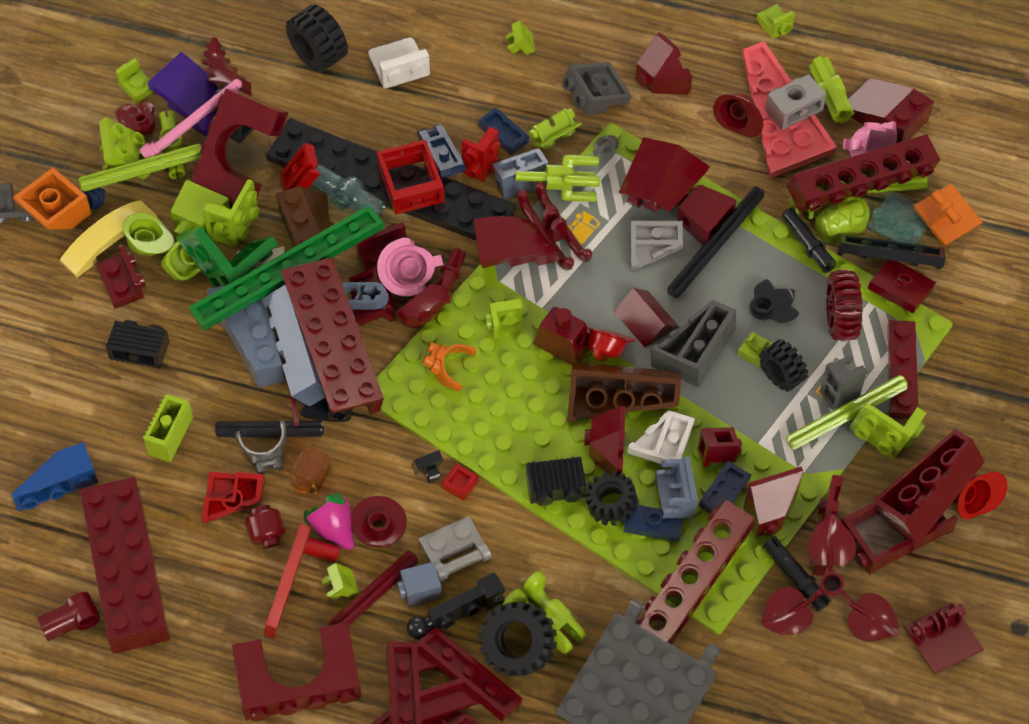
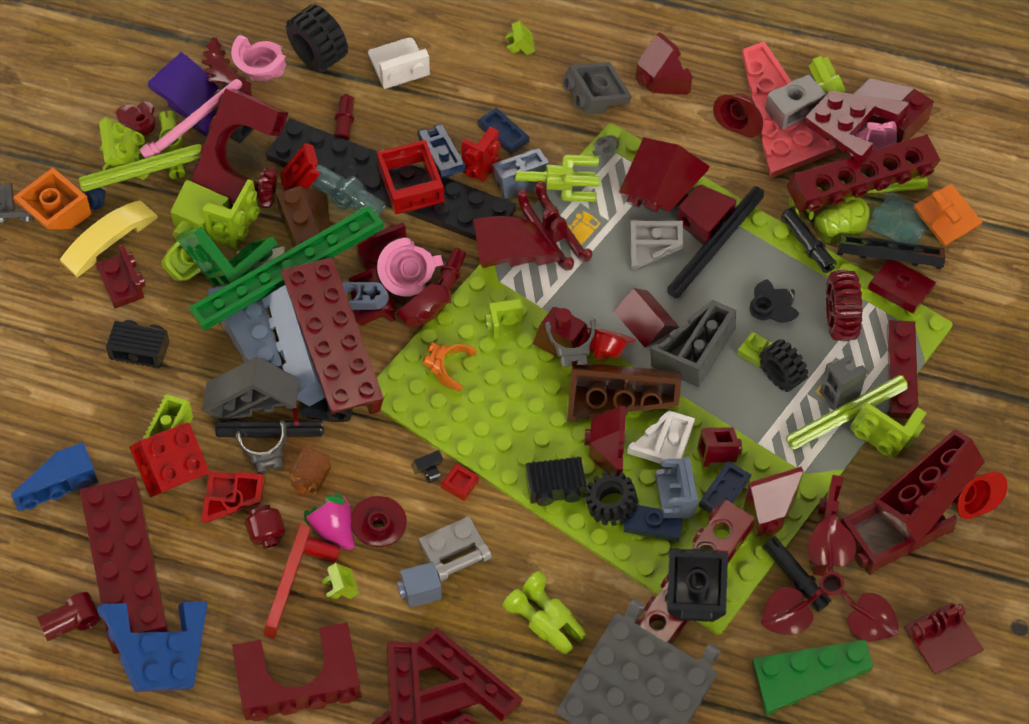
(133, 80): lime bracket -> none
(147, 234): lime piece -> none
(158, 658): none -> blue wing
(169, 459): none -> red bracket
(248, 389): none -> dark grey wedge
(258, 61): none -> bright pink helmet
(267, 187): none -> dark red gear
(344, 117): none -> dark red axle
(375, 590): dark red axle -> none
(486, 593): black plate -> none
(494, 645): black tyre -> none
(562, 126): lime hinge -> none
(571, 355): none -> dark grey helmet
(697, 584): none -> black slope
(775, 21): lime bracket -> none
(798, 674): none -> green wing
(844, 114): none -> wing

